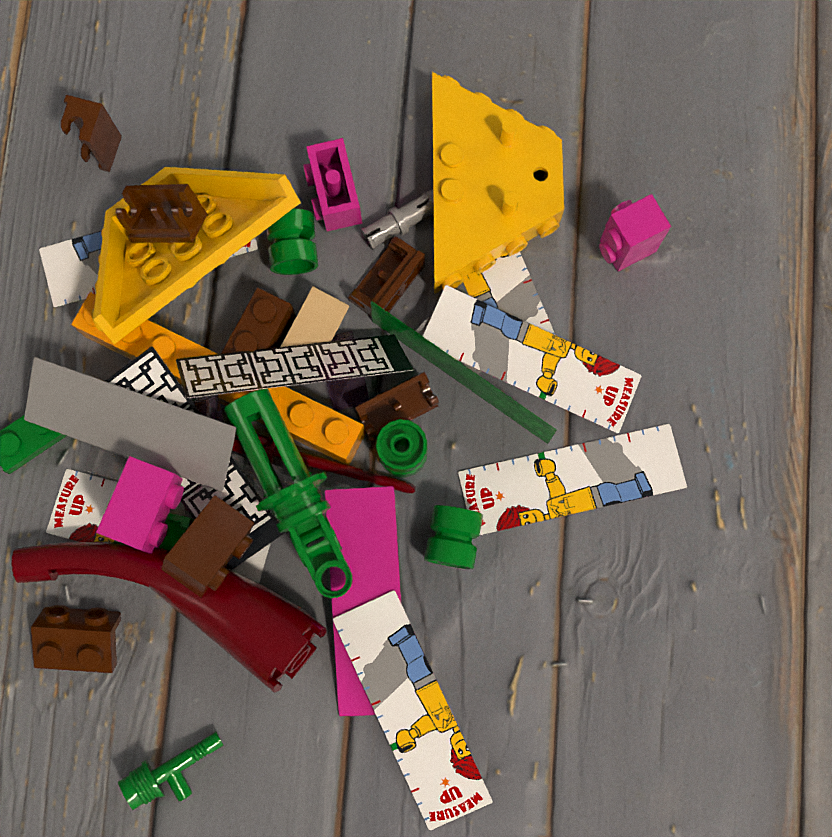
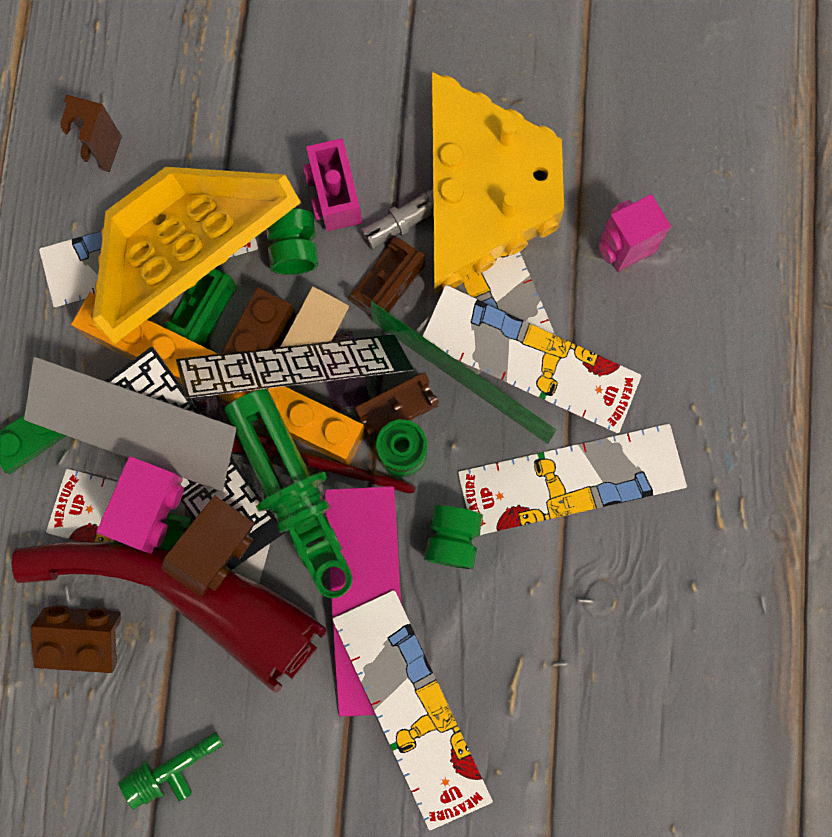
(161, 213): reddish brown hinge -> none
(202, 307): none -> green hinge

